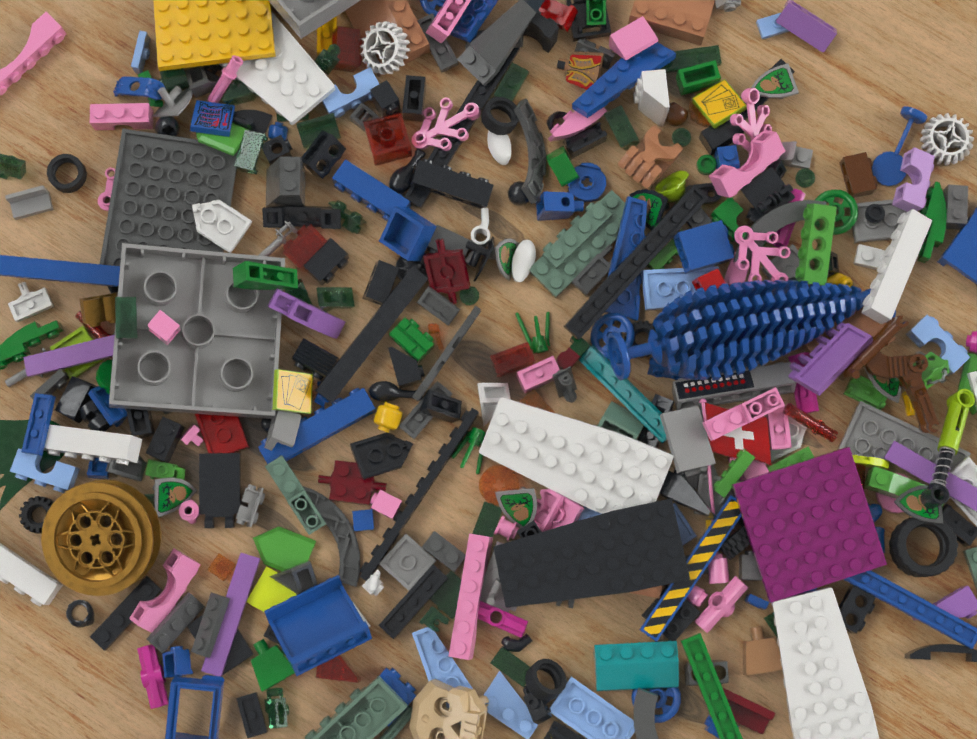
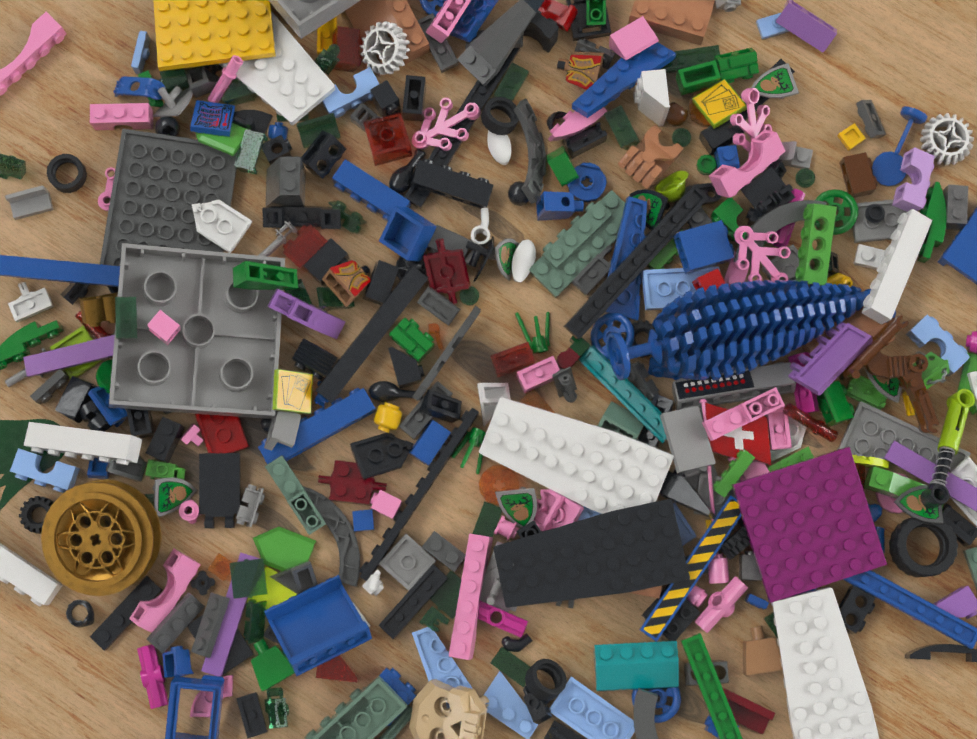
(38, 424): blue tile -> none
(75, 291): none -> black piece
(203, 589): none -> black plate
(203, 701): none -> bright pink tile
(248, 578): none -> clear green piece
(255, 627): none -> clear green hinge
(347, 281): none -> torso
(429, 442): none -> blue hinge
(637, 378): none -> dark grey hinge
(737, 64): none -> green brick
(834, 405): none -> green slope
(851, 137): none -> yellow plate
(870, 118): none -> dark grey plate

